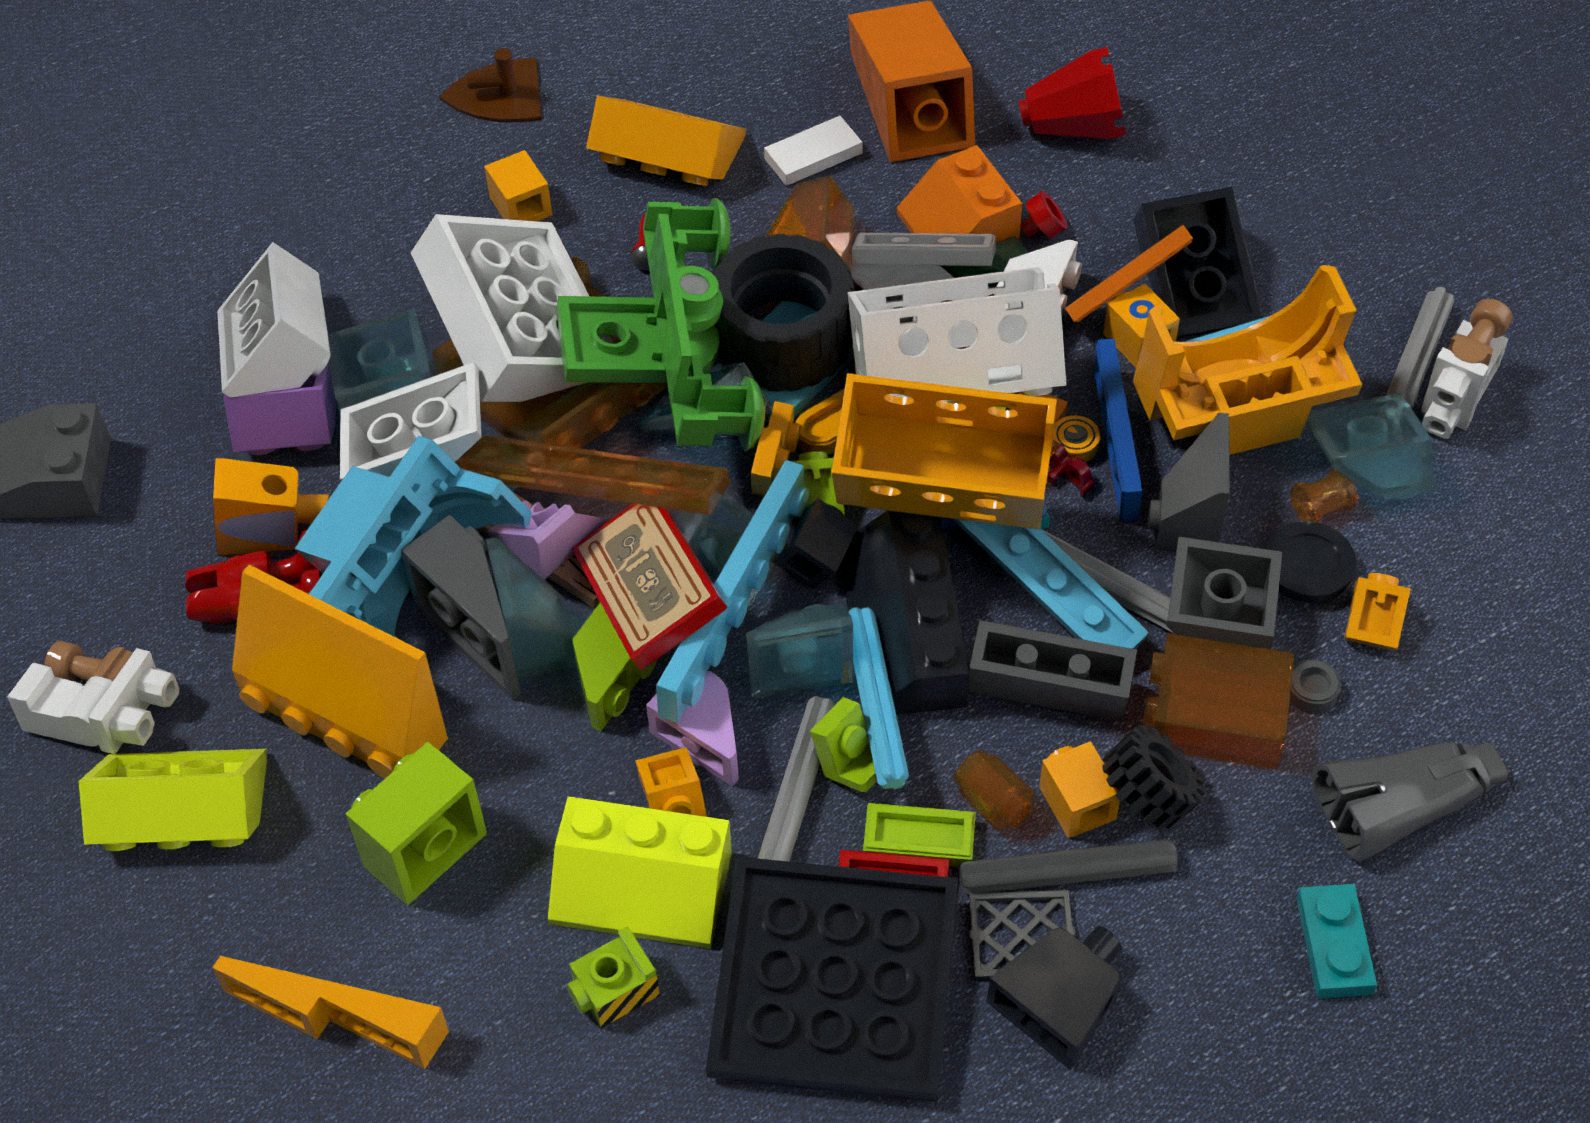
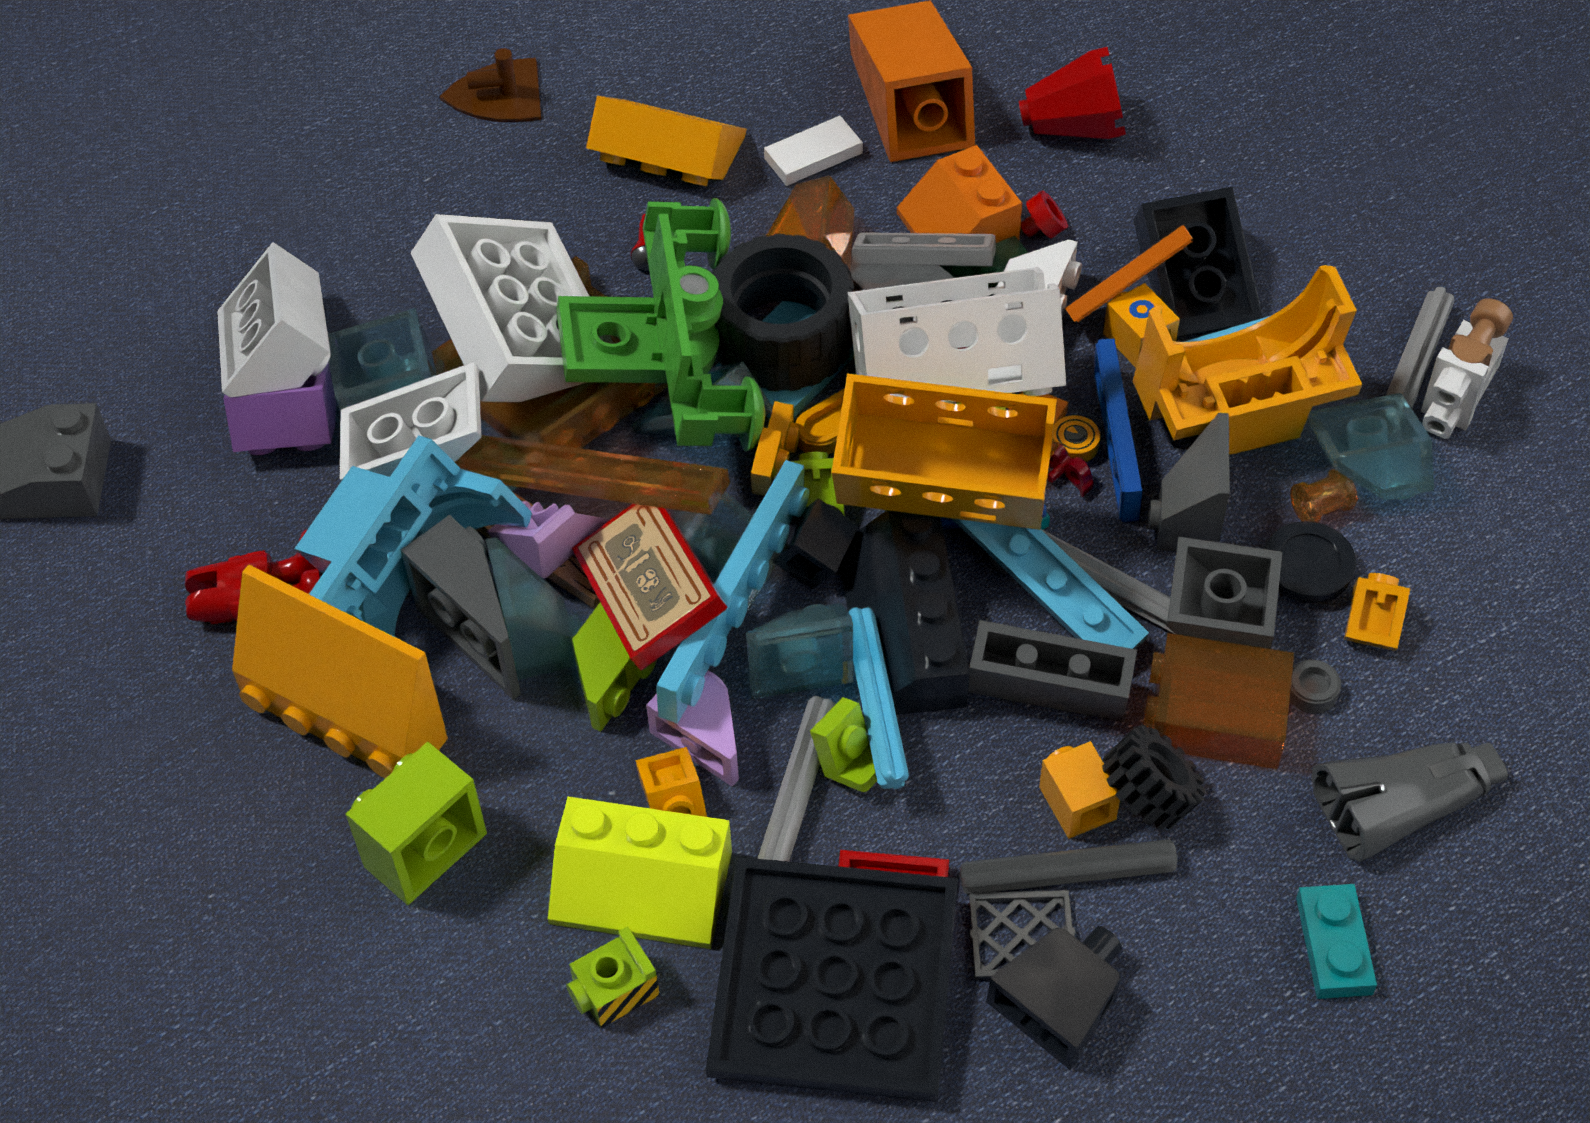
(102, 711): white hips -> none
(173, 798): neon yellow slope -> none
(259, 507): light orange torso -> none
(309, 1003): light orange slope -> none
(518, 188): light orange brick -> none
(920, 832): lime tile -> none
(994, 790): clear orange brick -> none

